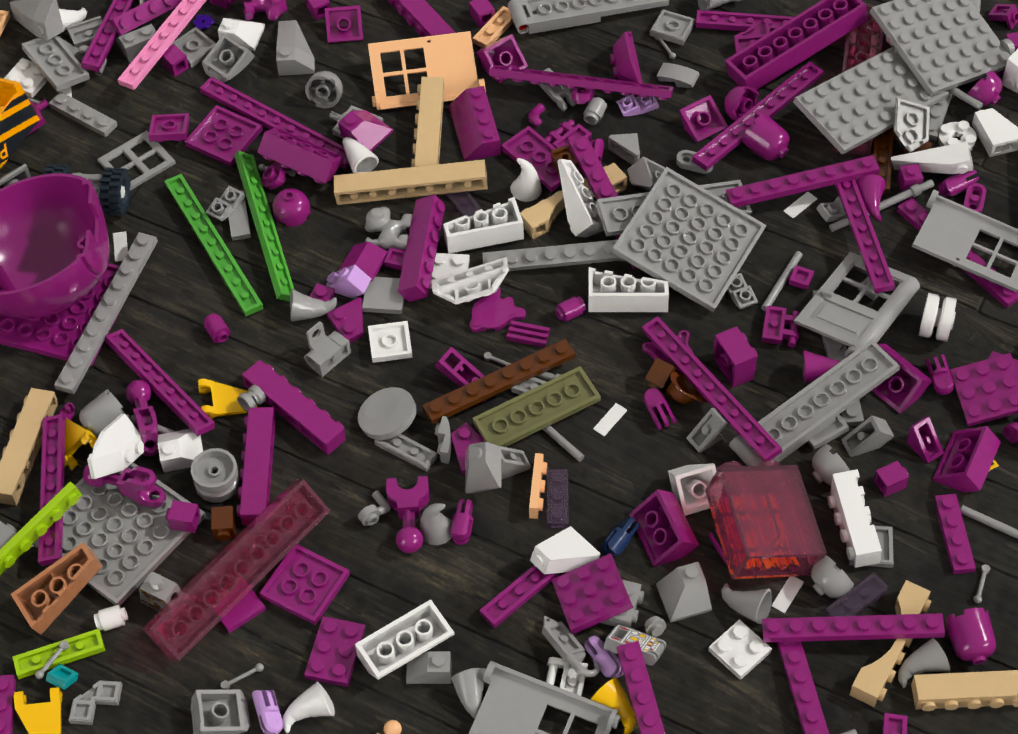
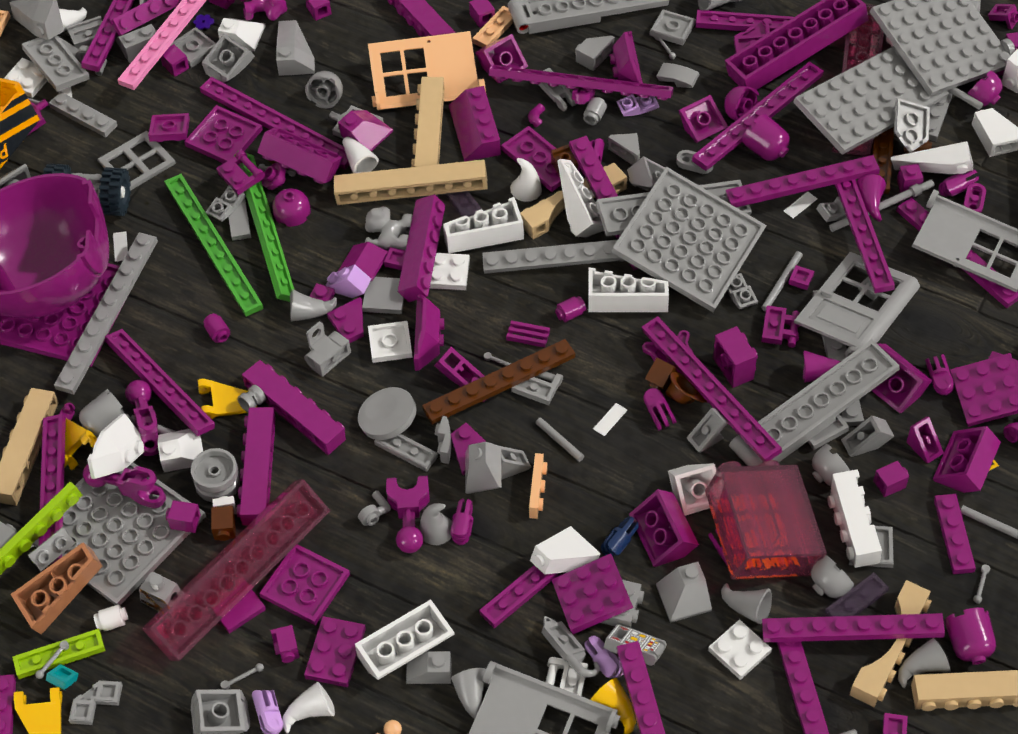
(51, 549): none -> light grey hinge
(225, 501): none -> white plate
(236, 177): none -> magenta plate
(285, 643): none -> magenta brick
(344, 24): magenta slope -> none
(427, 332): none -> magenta wedge
(472, 282): white wedge -> none
(494, 313): magenta tile -> none
(537, 408): olive plate -> none
(557, 498): clear purple plate -> none
(570, 133): magenta plate -> none
(594, 51): none -> light grey slope
(655, 626): light grey plate -> none
(787, 594): white sticker -> none
(938, 317): white wheel -> none
(957, 129): white plate -> none

